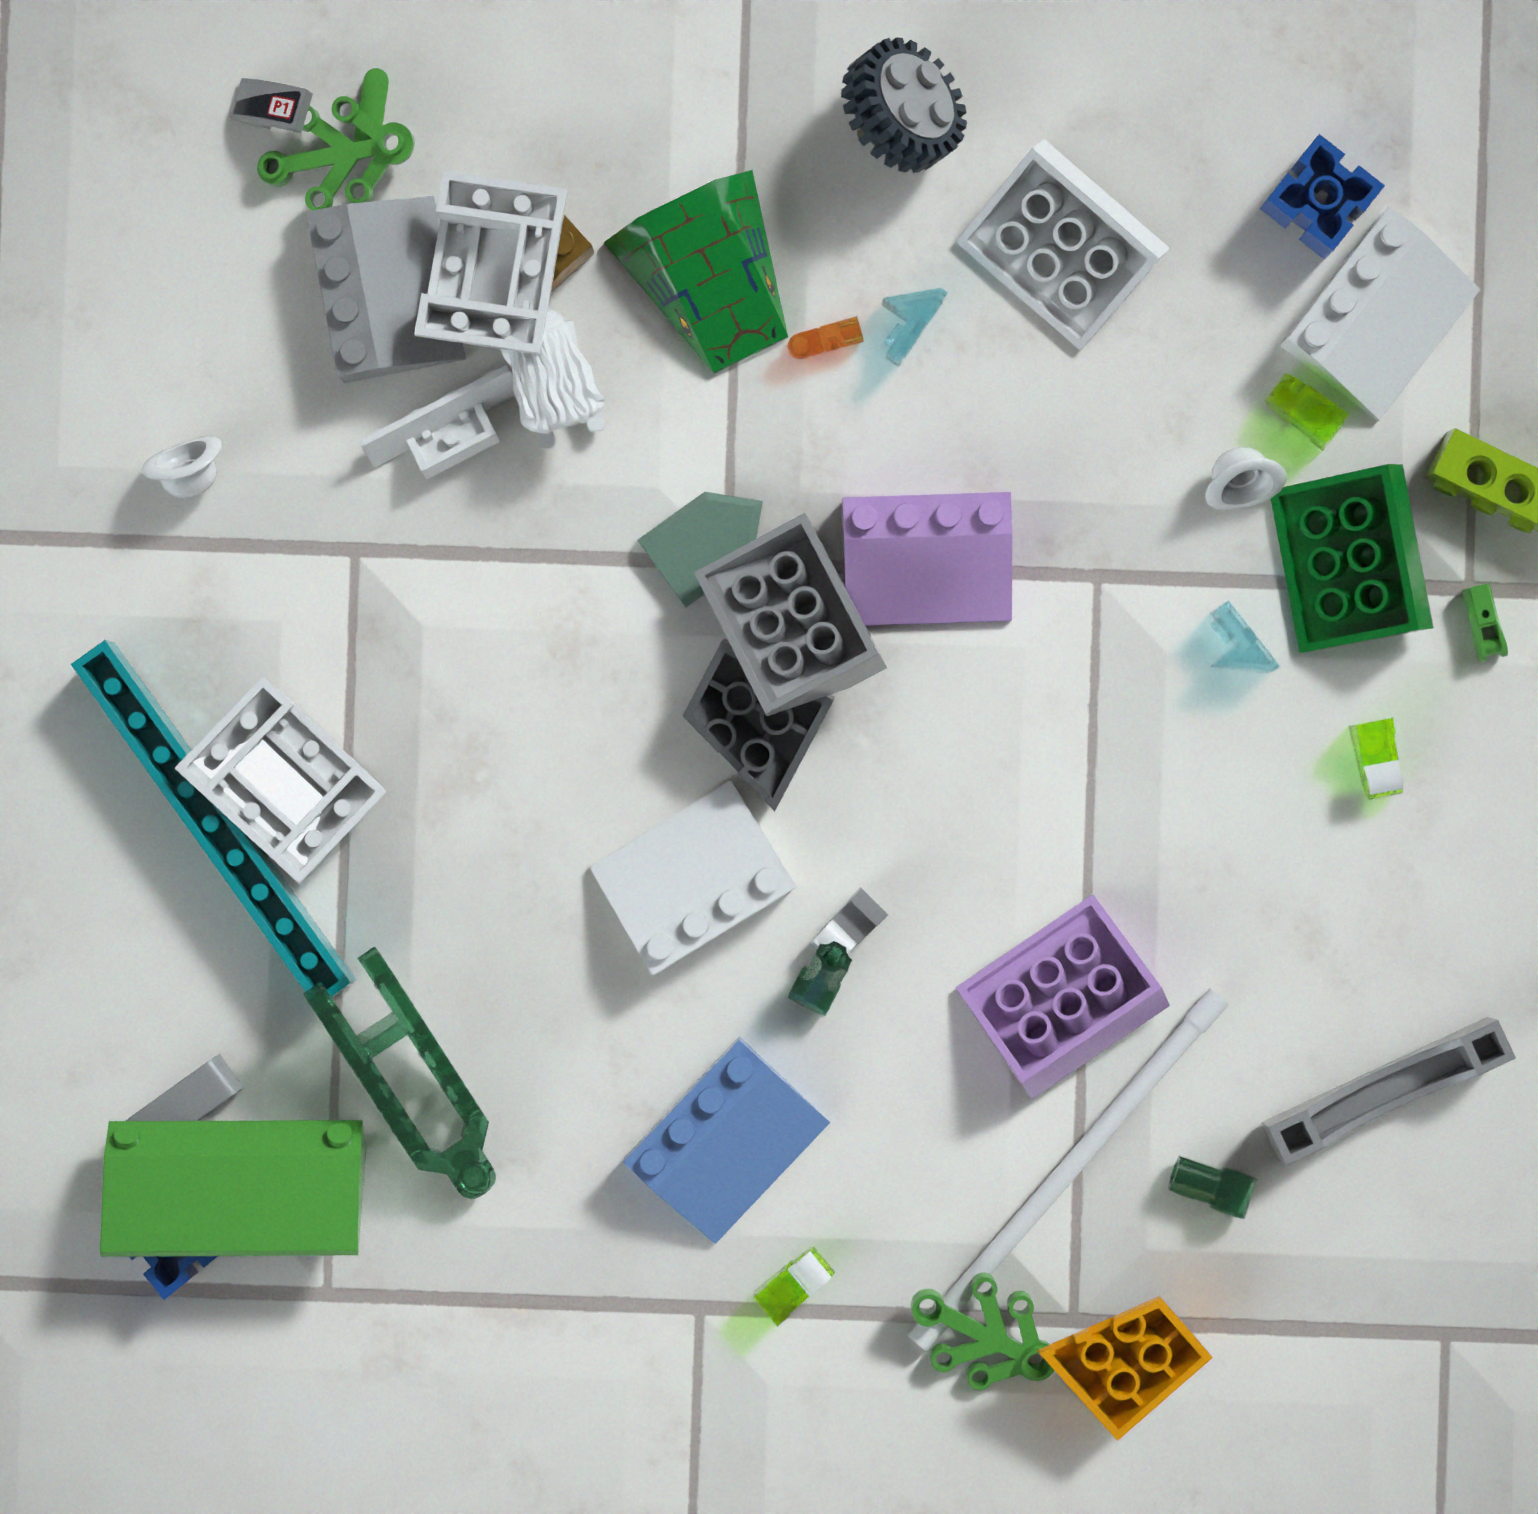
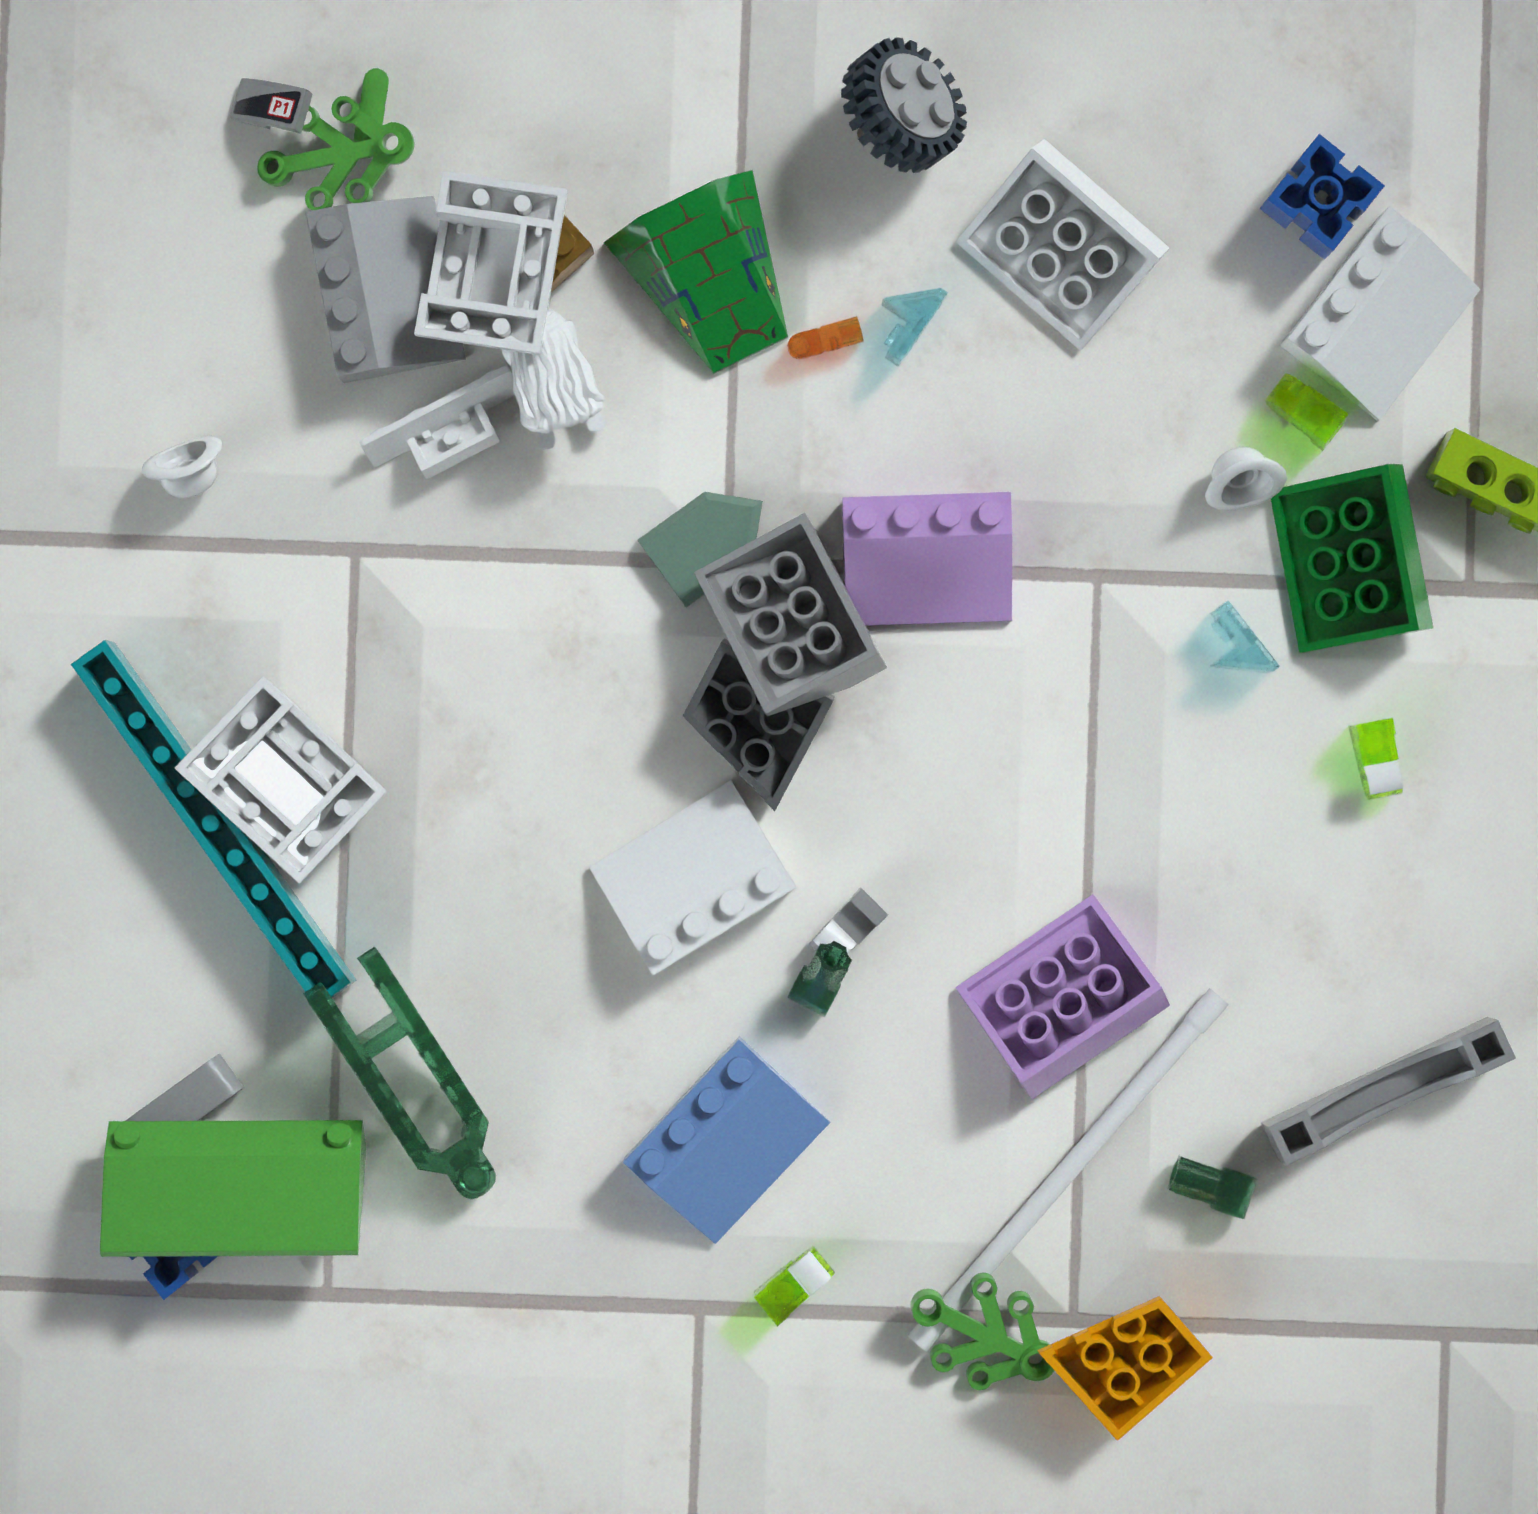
(1481, 614): bright green bar -> none

